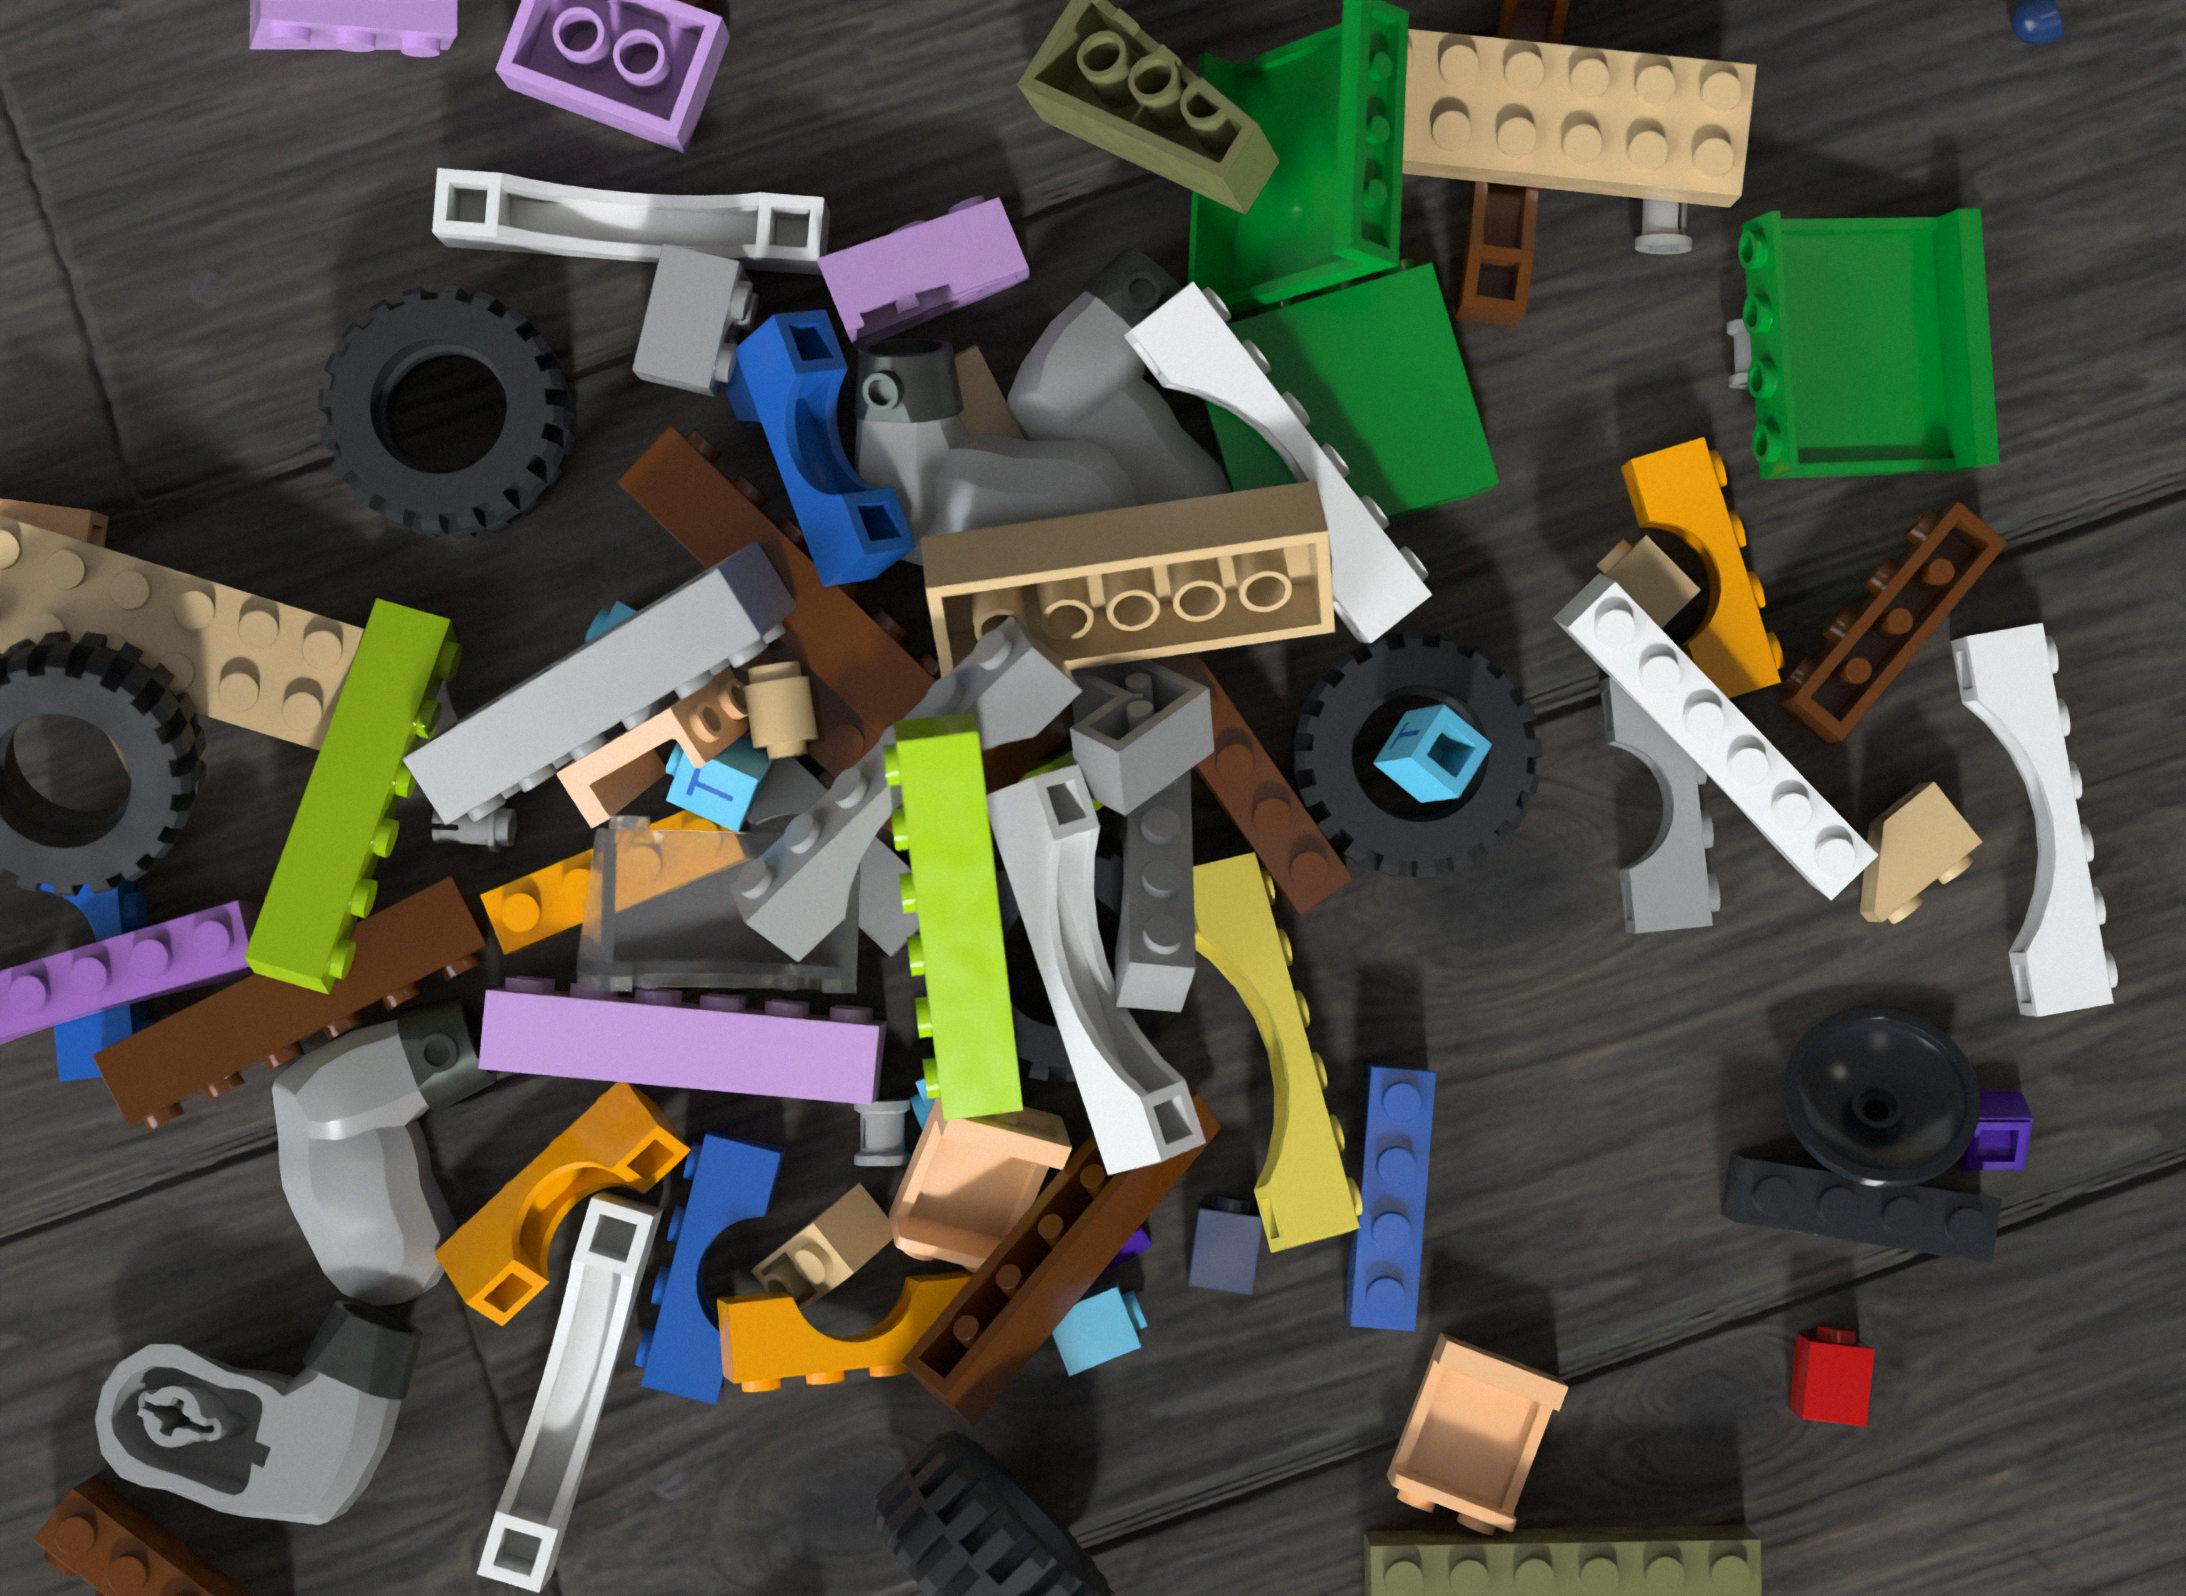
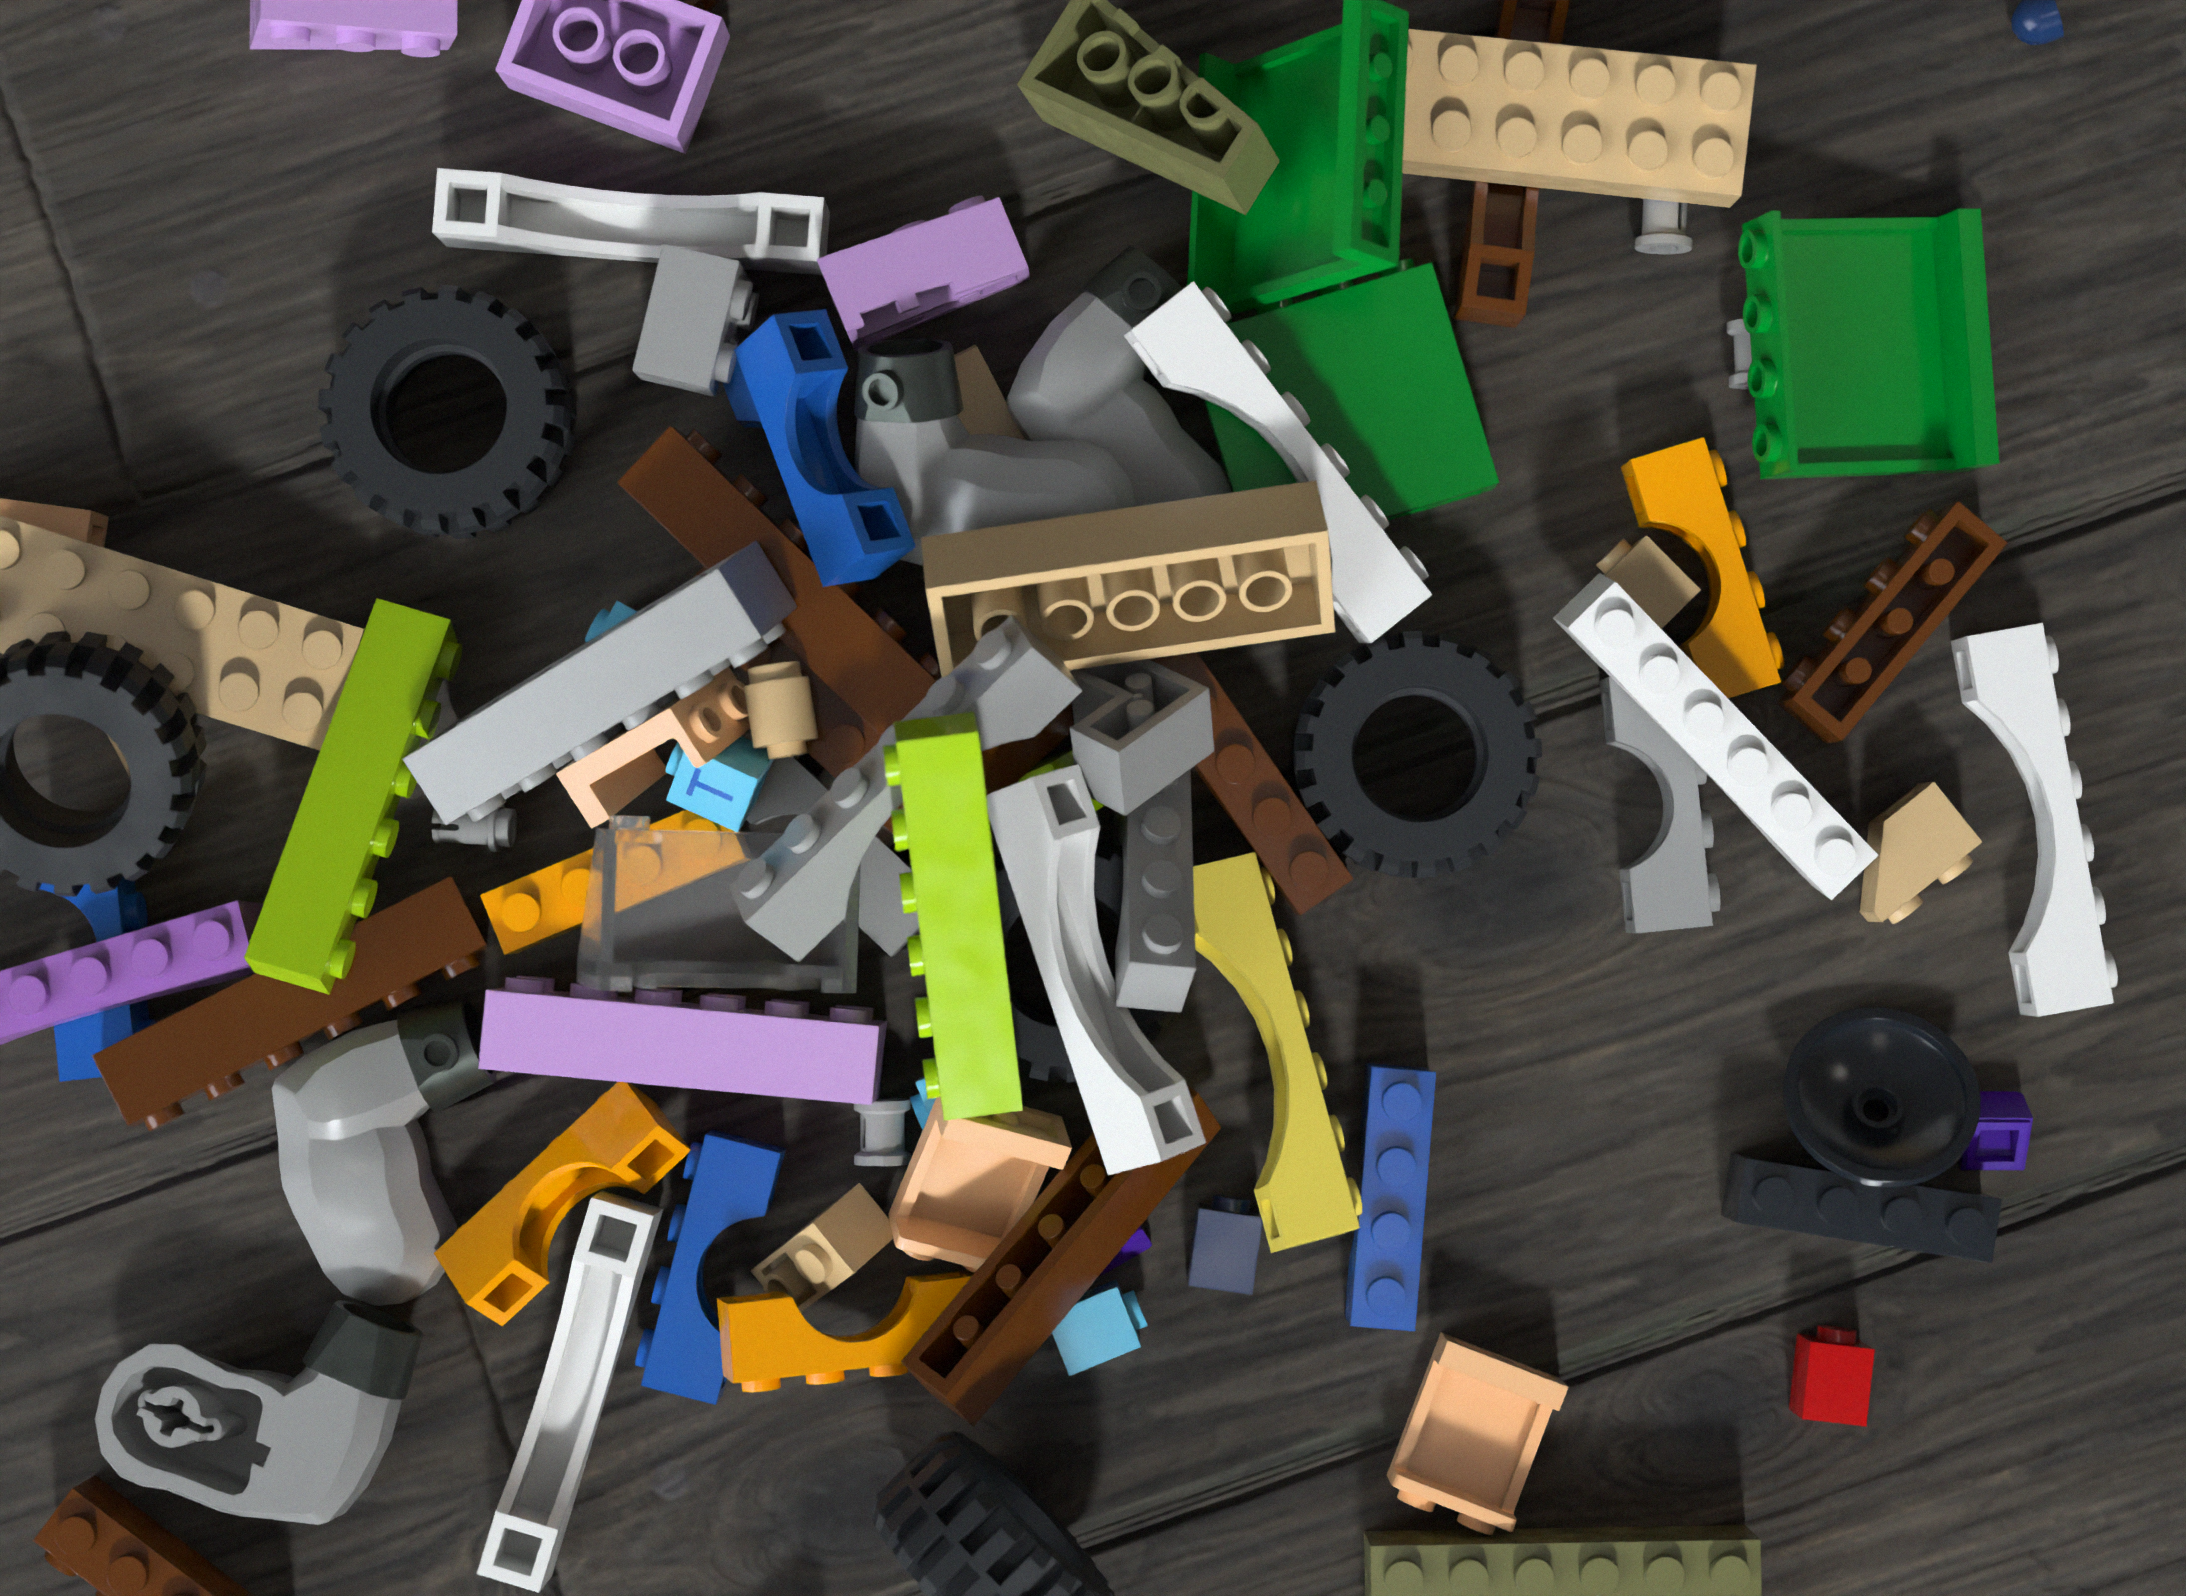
(1432, 753): medium azure brick -> none

